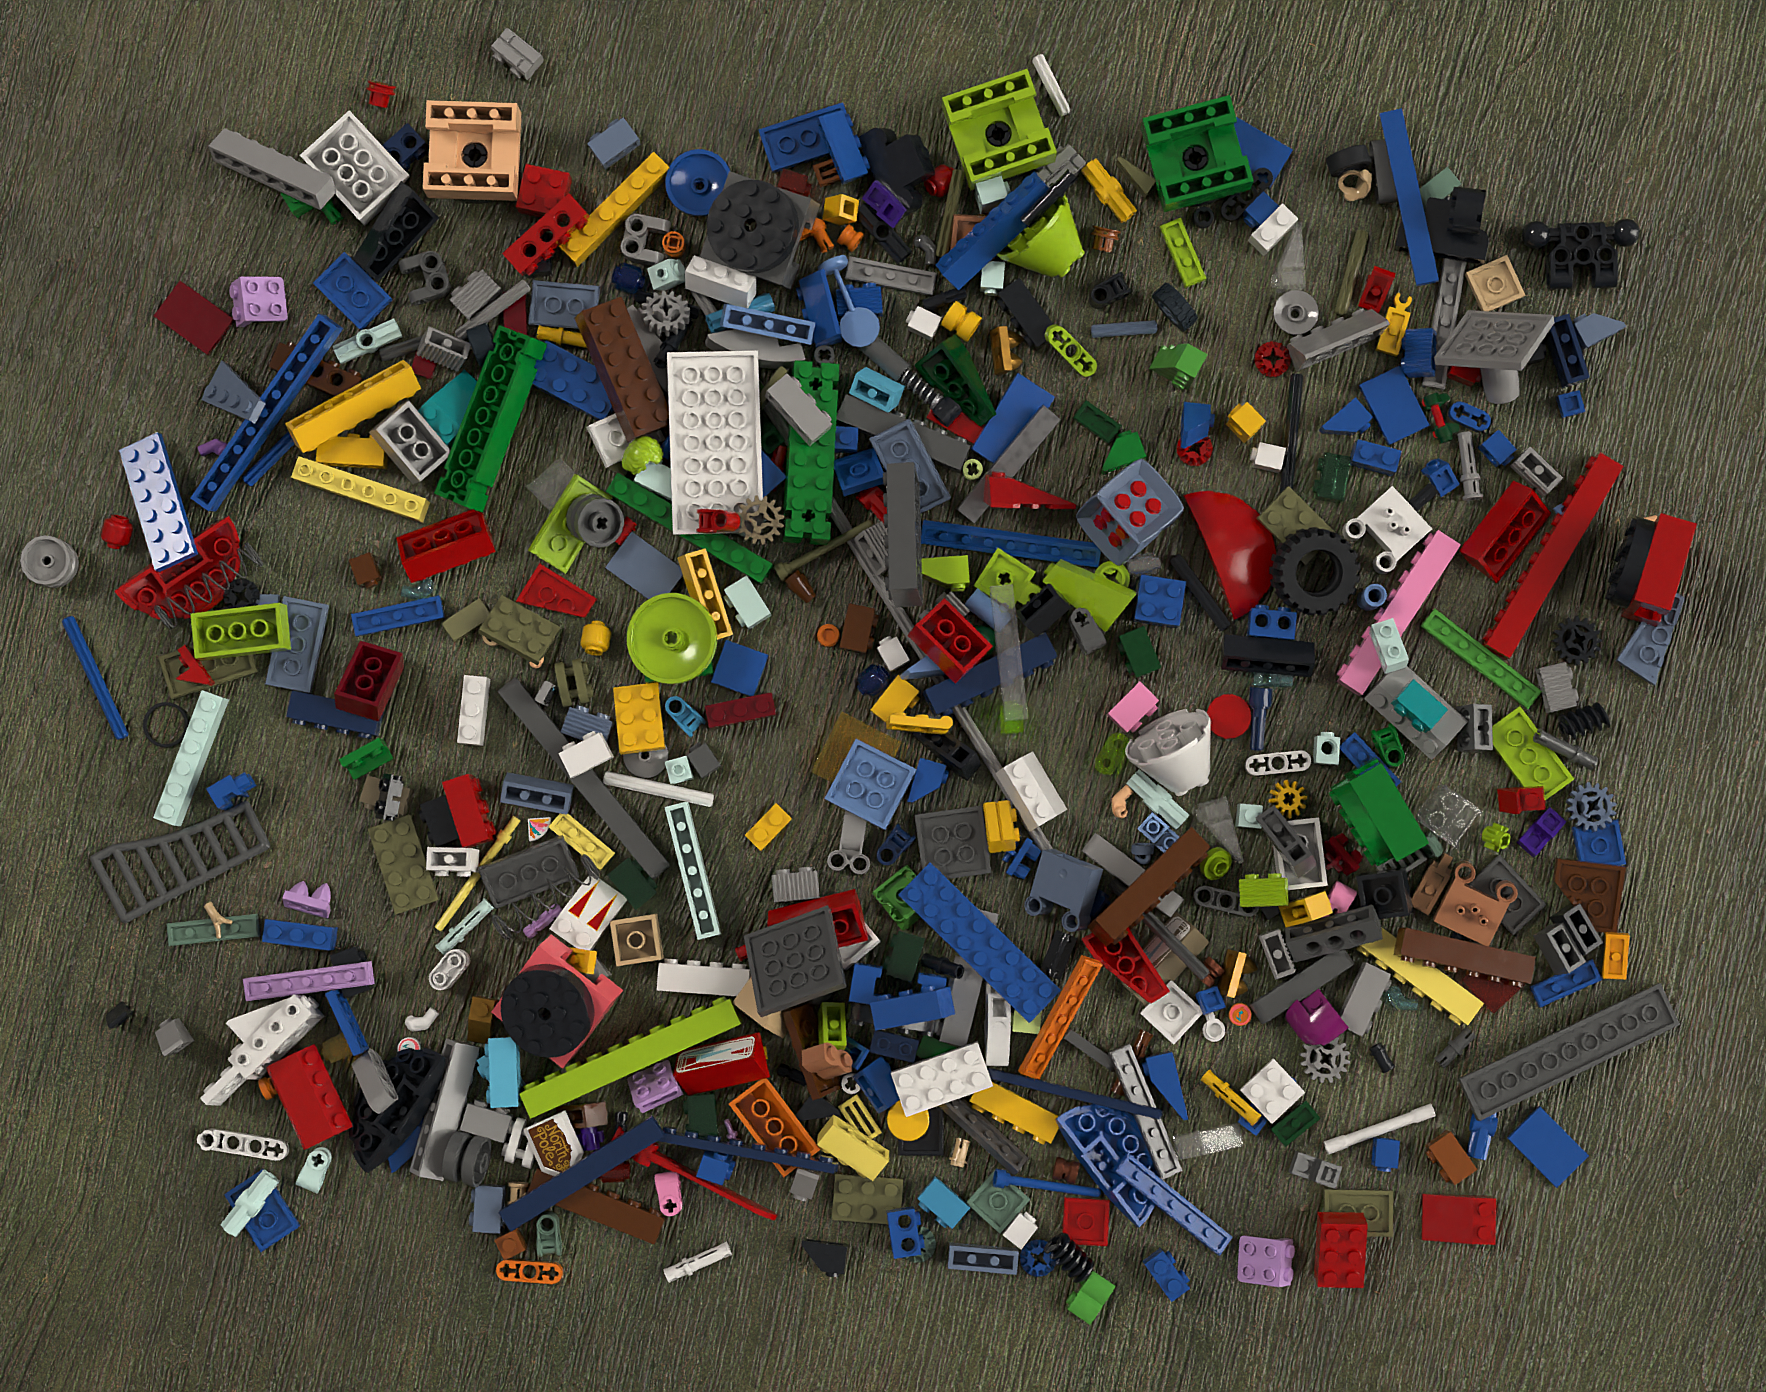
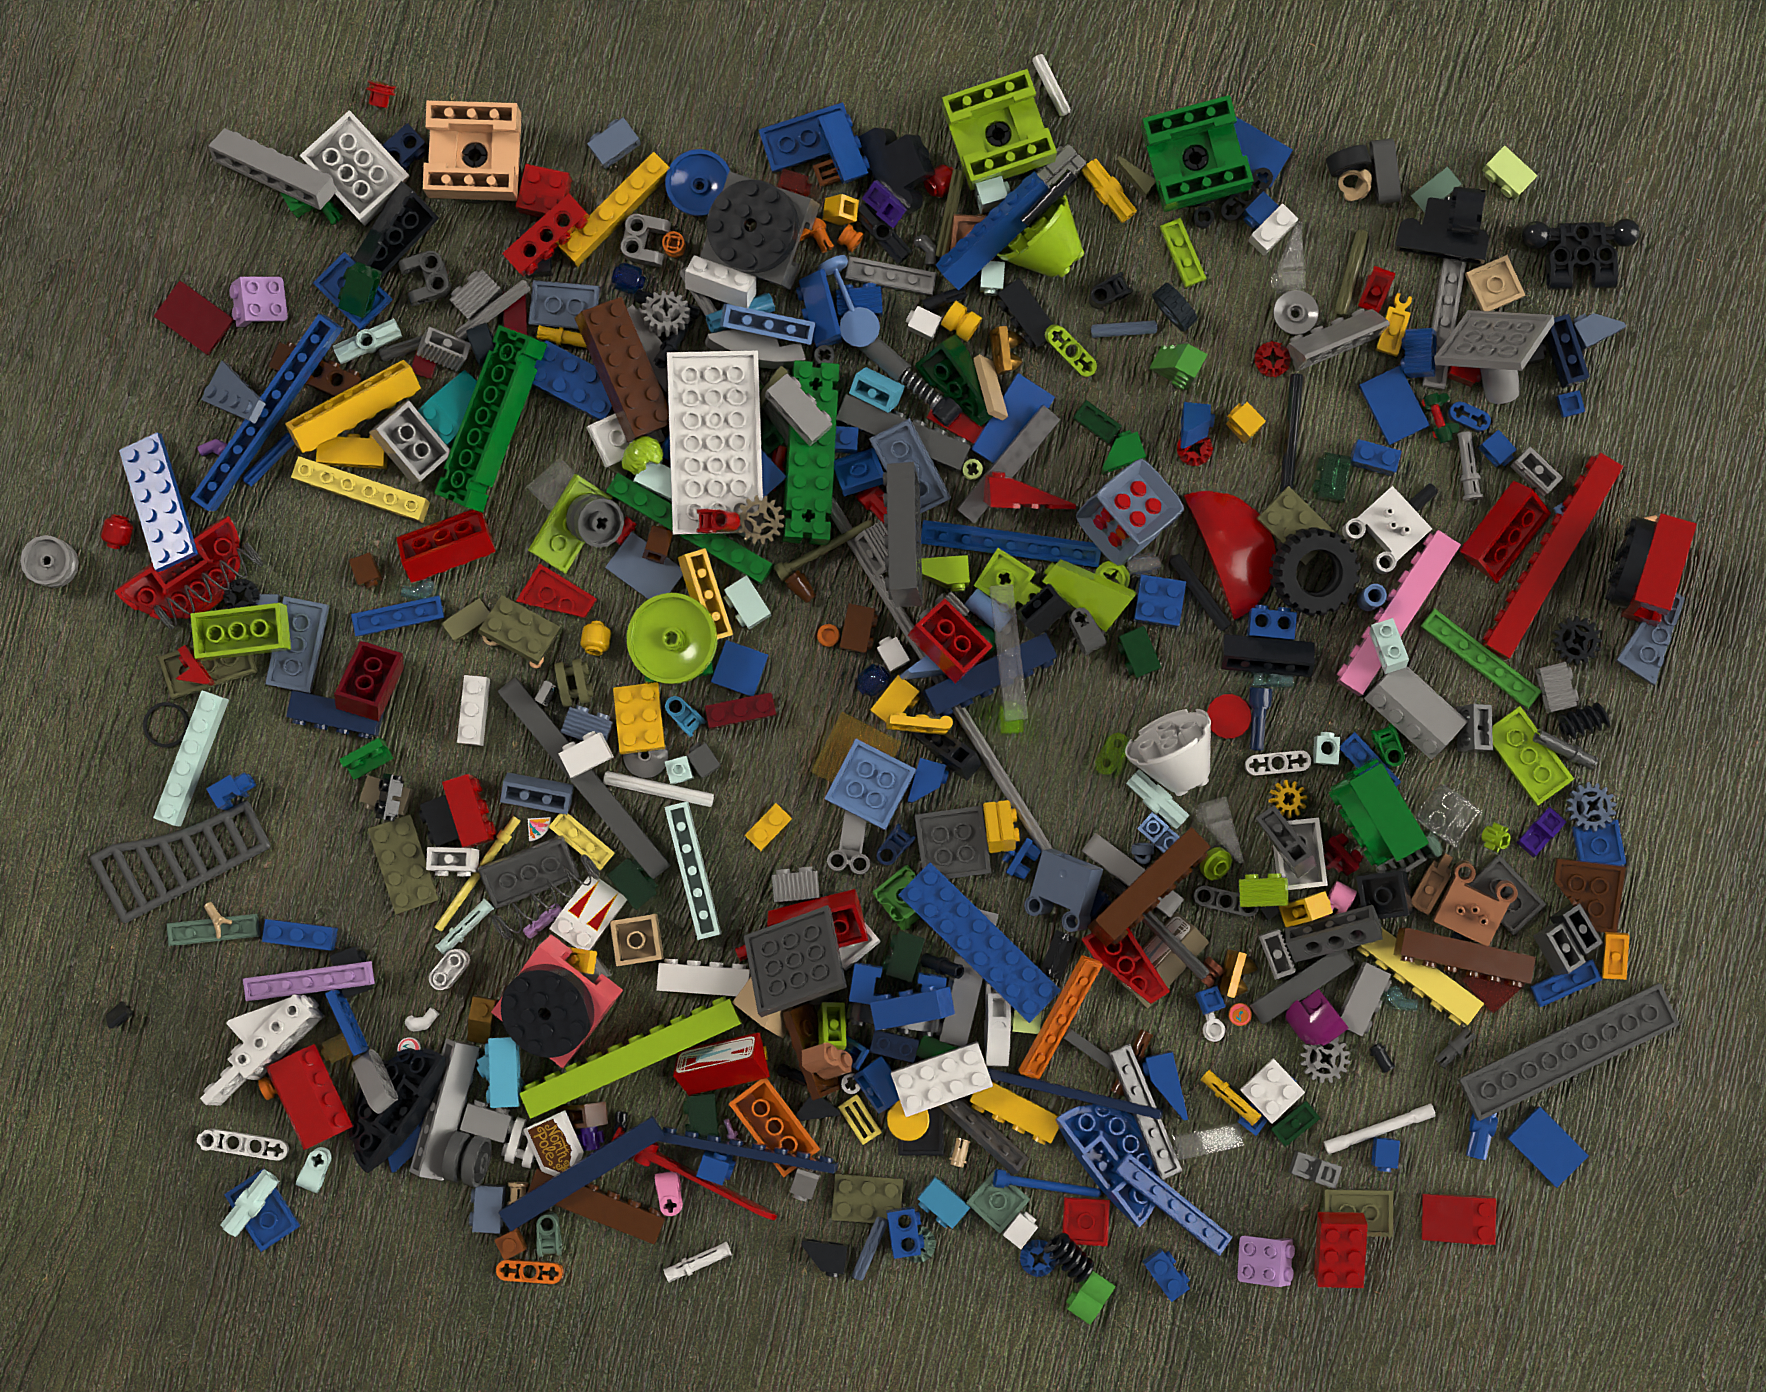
(95, 678): blue axle -> none
(173, 1036): light grey slope -> none
(316, 905): lavender tile -> none
(359, 289): none -> dark green brick
(516, 54): light grey brick -> none
(617, 1174): clear red brick -> none
(654, 1086): lavender bracket -> none
(657, 544): none -> reddish brown brick
(666, 274): light aqua brick -> none
(852, 1148): light yellow brick -> none
(869, 1248): none -> sand blue axle
(983, 1258): sand blue brick -> none
(990, 387): none -> tan tile
(1031, 791): white slope -> none
(1065, 1170): copper wheel -> none
(1100, 233): dark orange piece -> none
(1119, 802): light nougat arm -> none
(1133, 708): bright pink brick -> none
(1172, 1013): white plate -> none
(1247, 815): light aqua brick -> none
(1268, 457): white brick -> none
(1348, 420): blue slope -> none
(1409, 197): blue tile -> none
(1418, 706): teal brick -> none
(1440, 476): blue bracket -> none
(1450, 1157): dark orange brick -> none
(1509, 173): none -> yellowish green brick
(1521, 799): red slope -> none

